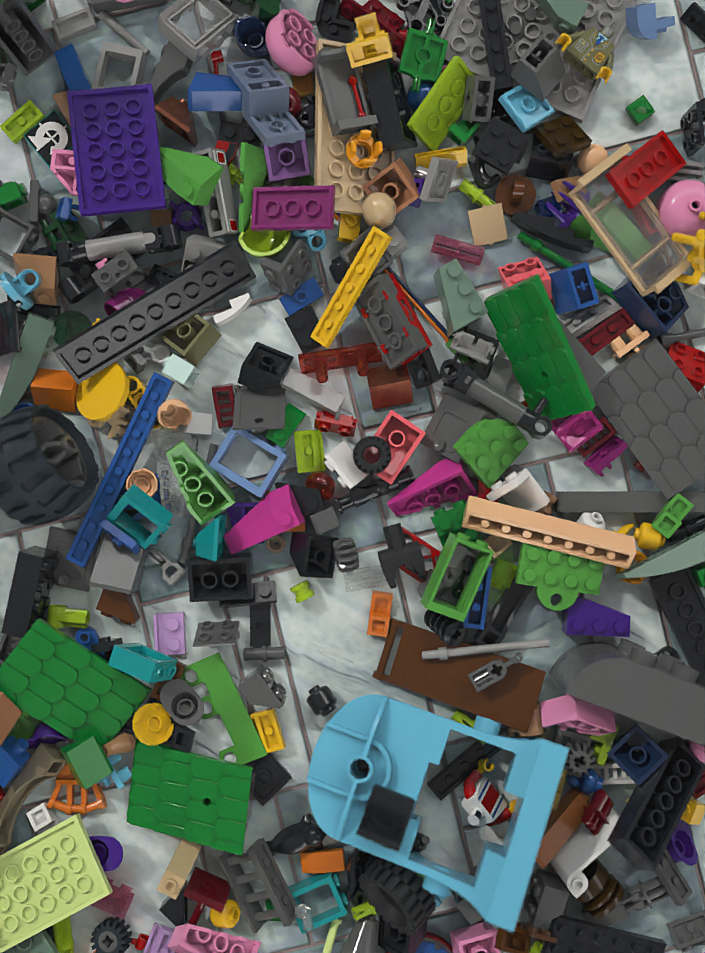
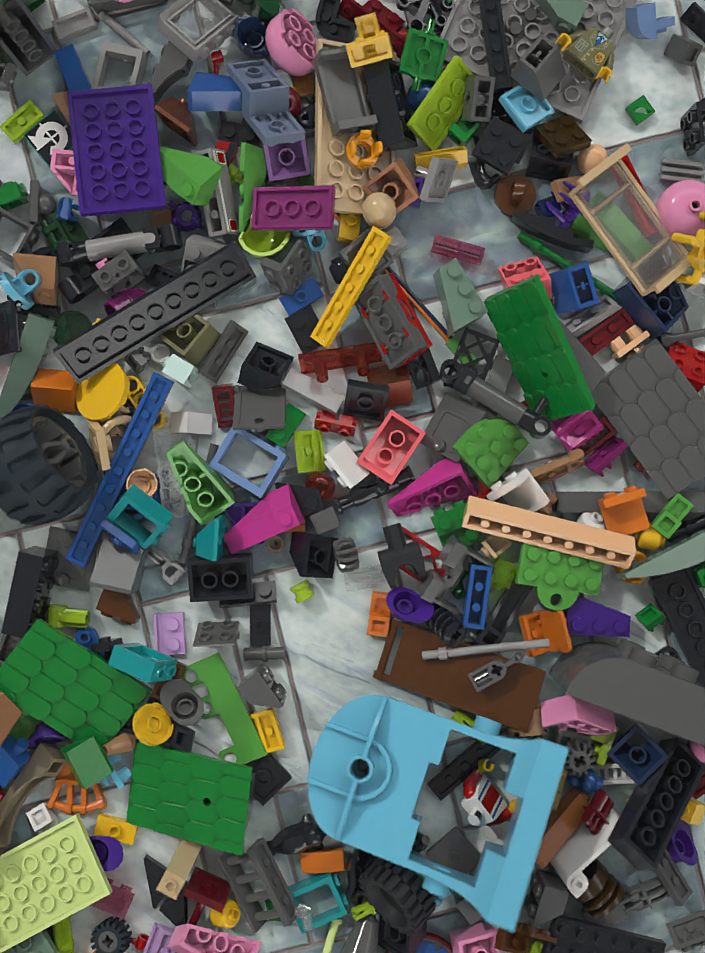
(101, 441): none -> tan tile
(115, 827): none -> yellow plate
(154, 873): none -> black tile
(174, 413): light nougat hair -> none
(223, 351): none -> dark grey plate
(238, 306): white slope -> none
(321, 700): black head -> none
(352, 80): red hinge -> none
(366, 400): none -> black tile
(381, 464): black tyre -> none
(386, 817): black bracket -> none
(408, 605): none -> dark purple piece
(454, 852): none -> dark grey plate
(463, 344): light grey hinge -> none
(472, 584): bright green window -> none
(475, 194): lime pin -> none
(487, 224): tan piece -> none
(545, 625): none -> orange bracket
(558, 467): none -> medium nougat hinge
(624, 511): none -> orange bracket
(645, 169): red plate -> none
(650, 617): none -> green tile
(683, 50): none -> dark grey panel

